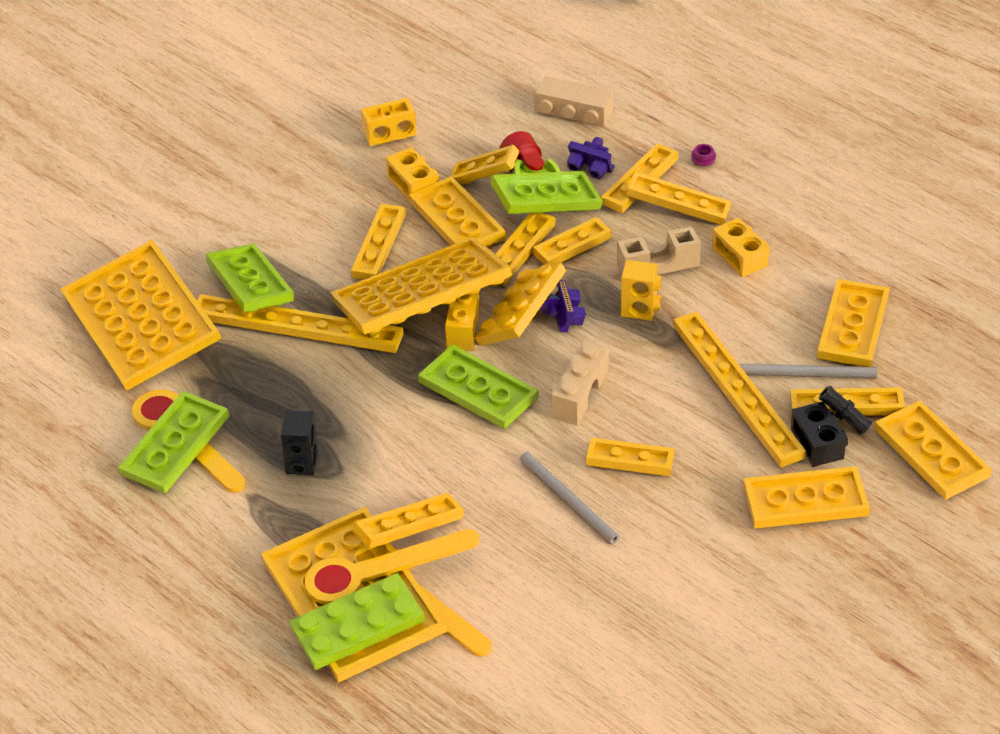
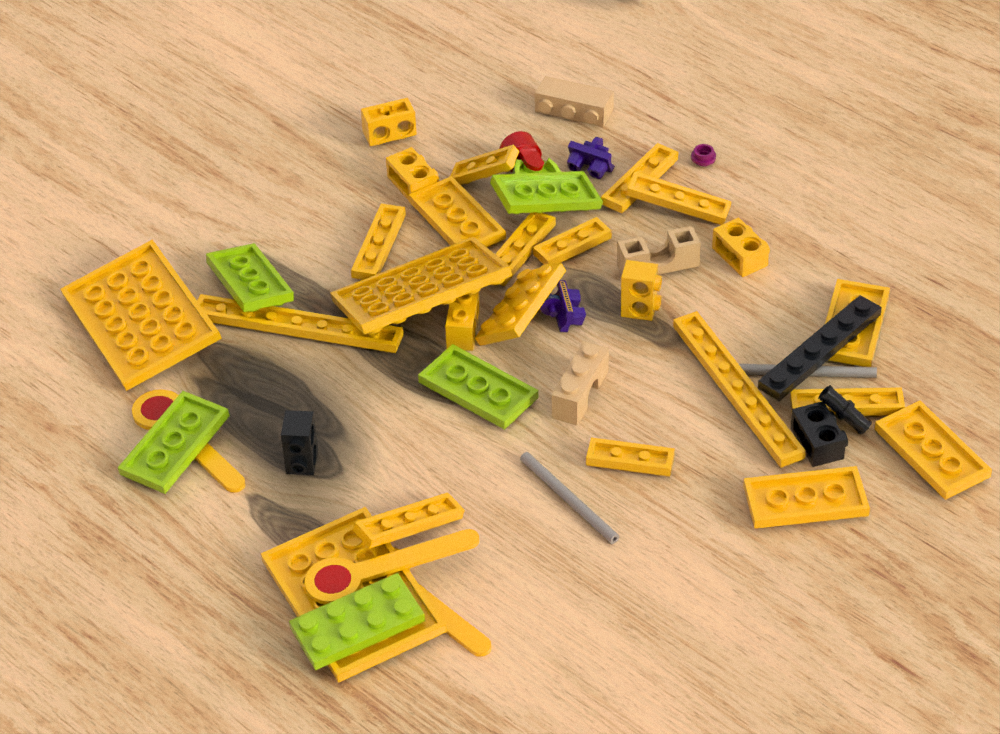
(819, 348): none -> black plate

